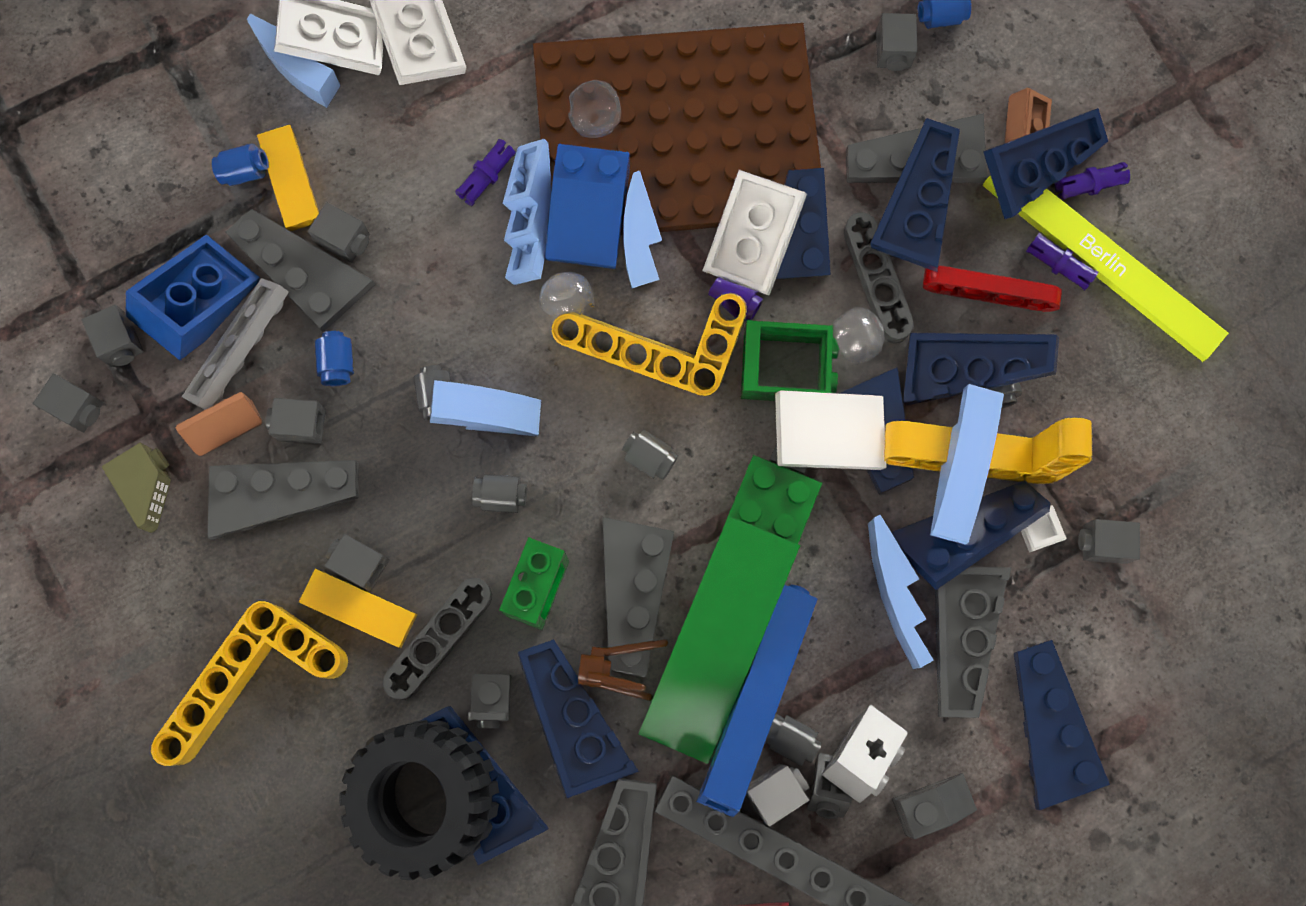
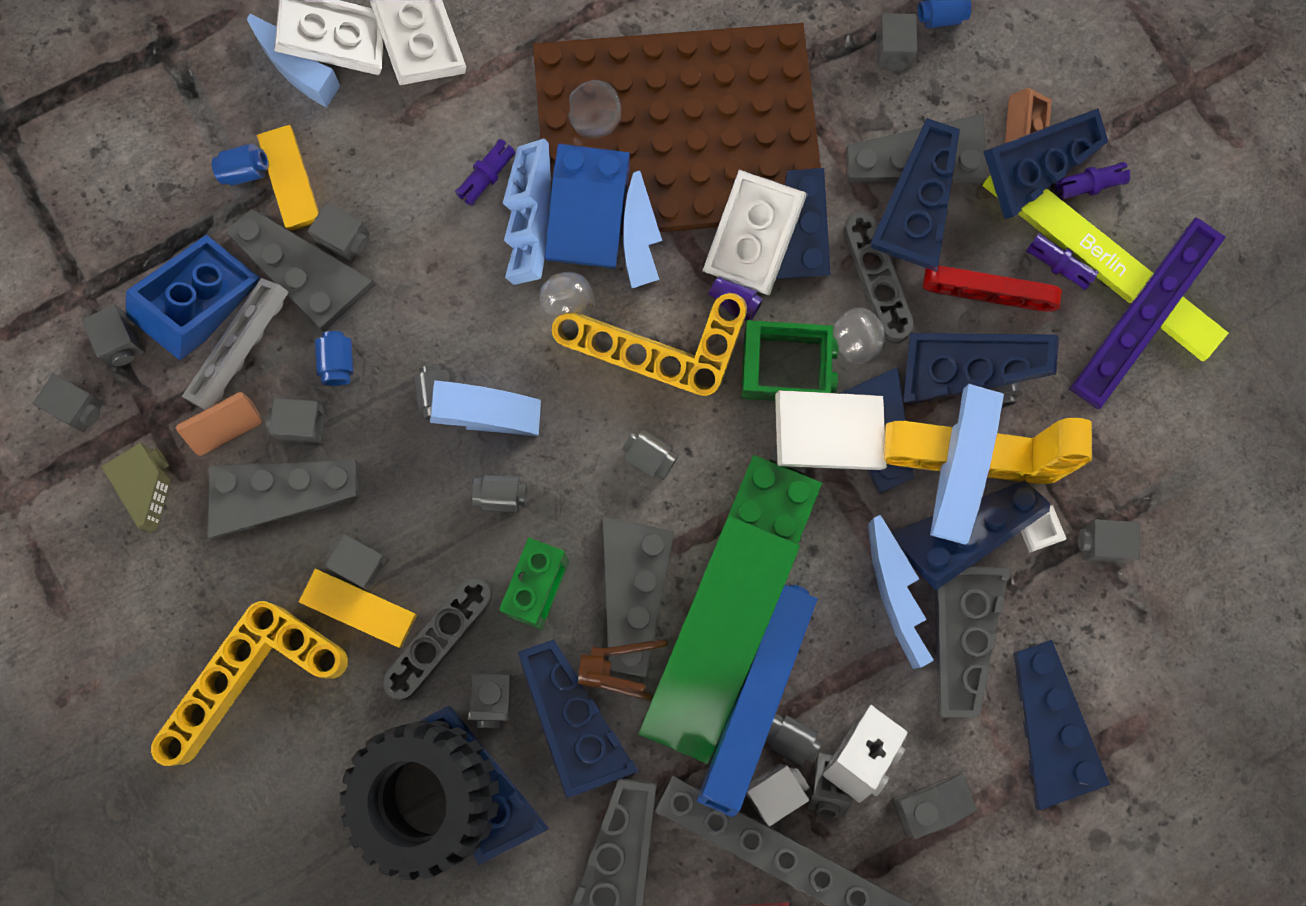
(1147, 313): none -> dark purple tile

